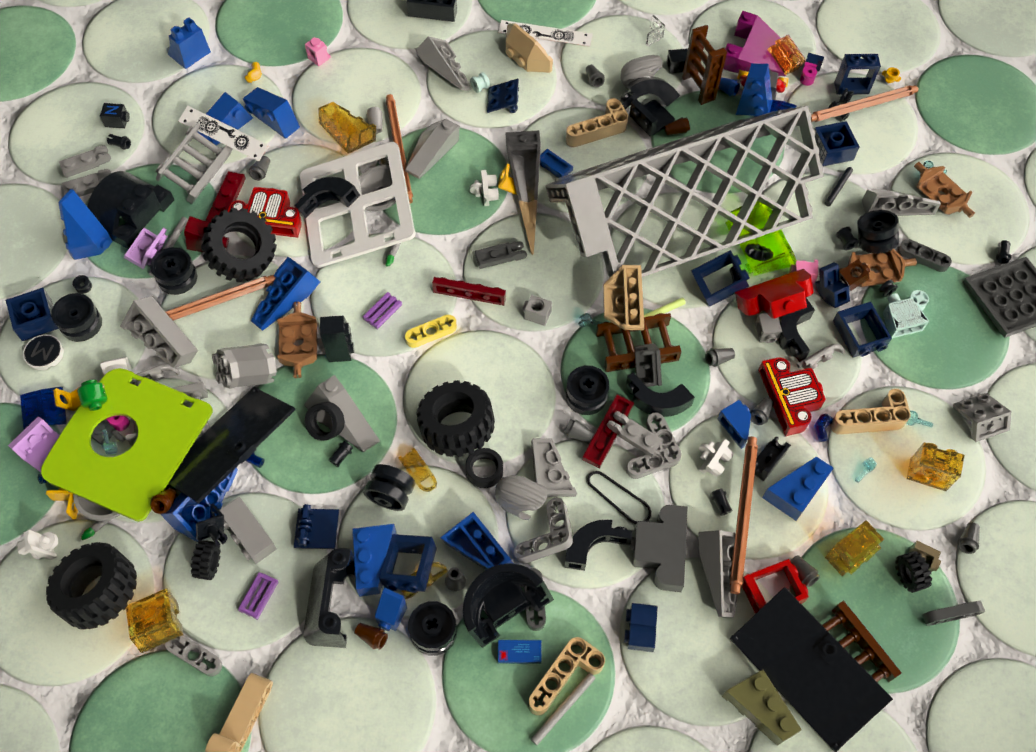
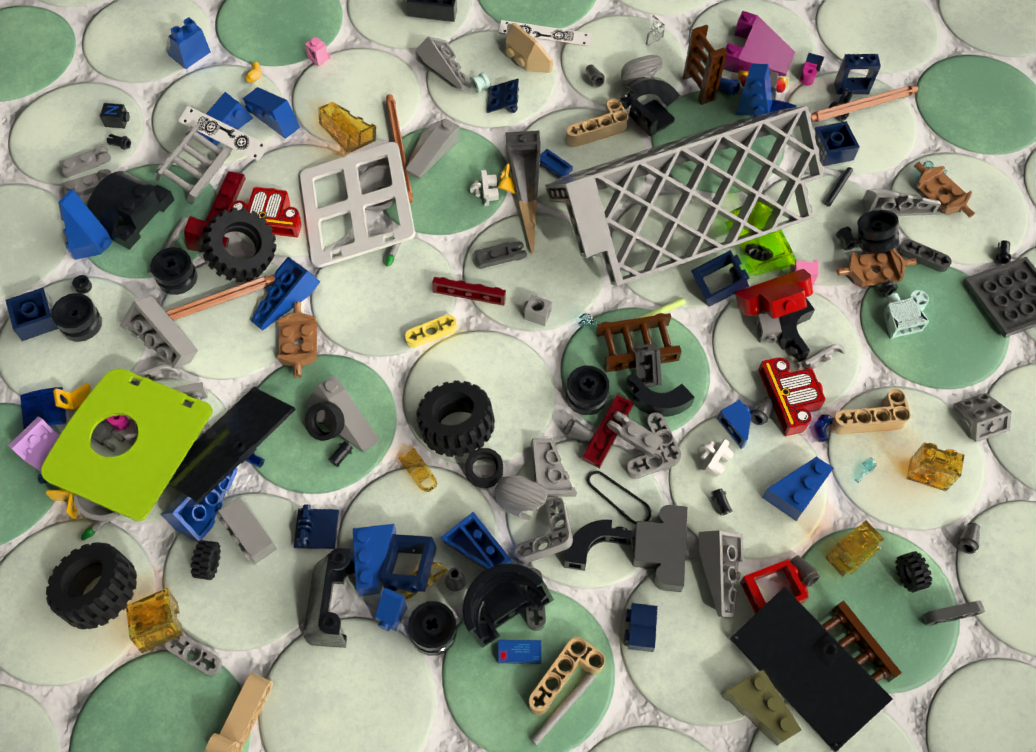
(38, 544): white hips -> none
(43, 352): tile -> none
(92, 395): green head -> none
(109, 447): clear light blue hand -> none
(115, 364): white piece -> none
(145, 247): lavender bracket -> none
(163, 501): reddish brown cone -> none
(212, 527): black bracket -> none
(242, 608): medium lavender tile -> none
(244, 366): light grey brick -> none
(259, 168): dark grey cone -> none
(324, 190): black arch -> none
(336, 338): black wedge -> none
(371, 635): reddish brown cone -> none
(375, 117): light grey cone -> none
(380, 308): medium lavender tile -> none
(389, 487): black wheel -> none
(625, 298): tan wedge -> none
(676, 60): black brick -> none
(678, 126): reddish brown cone -> none
(718, 356): dark grey cone -> none
(743, 517): nougat piece -> none
(769, 458): black hinge -> none
(787, 55): clear orange hinge -> none
(831, 288): dark blue brick -> none
(853, 282): reddish brown brick -> none
(874, 321): dark blue window -> none
(891, 75): yellow plate -> none
(914, 415): clear light blue hand -> none
(929, 553): dark tan bracket -> none

